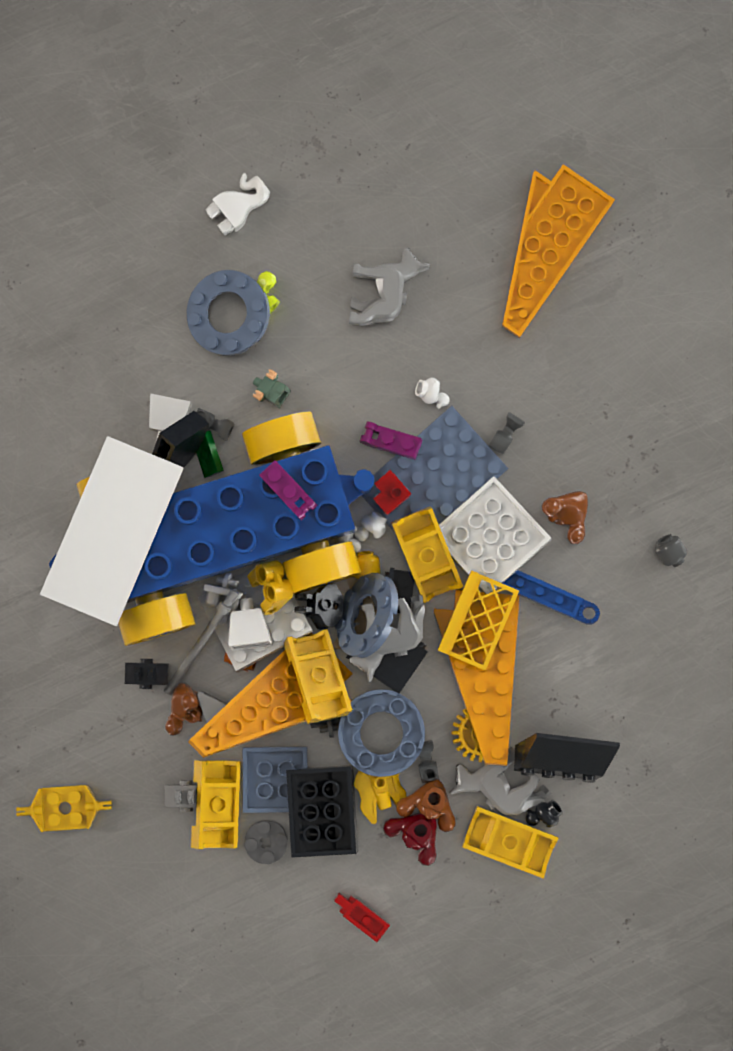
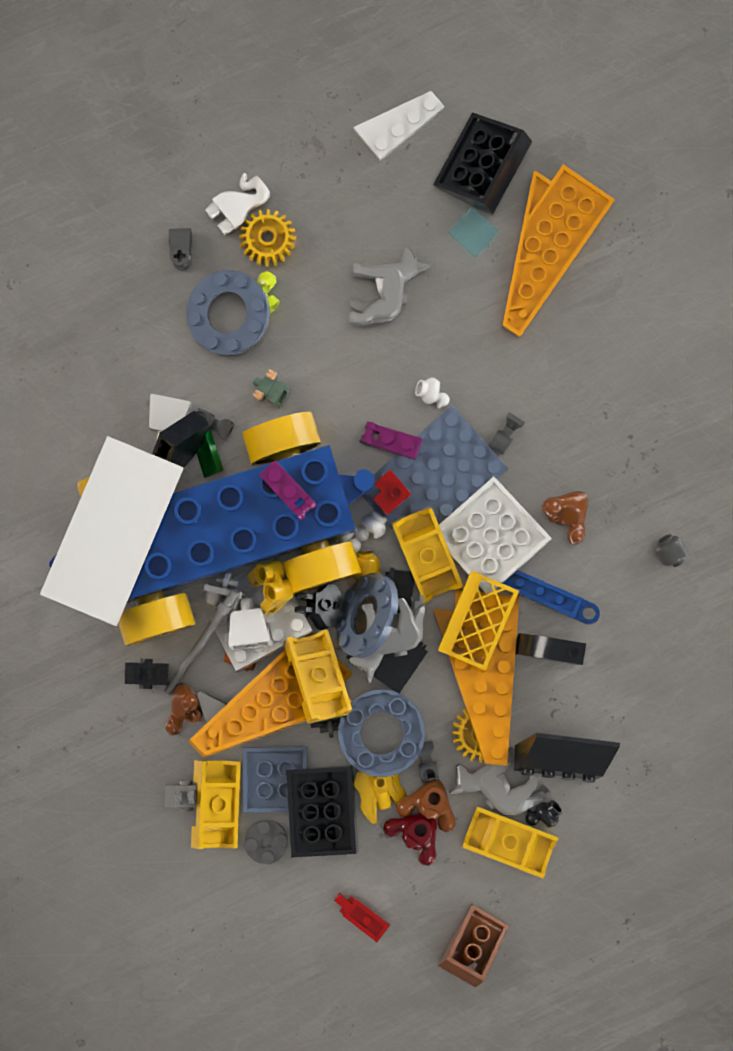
(47, 813): yellow plate -> none
(180, 244): none -> dark grey piece
(267, 250): none -> yellow gear
(395, 126): none -> white wing
(473, 232): none -> clear light blue piece
(474, 946): none -> dark orange slope
(483, 162): none -> black slope
(550, 649): none -> black brick

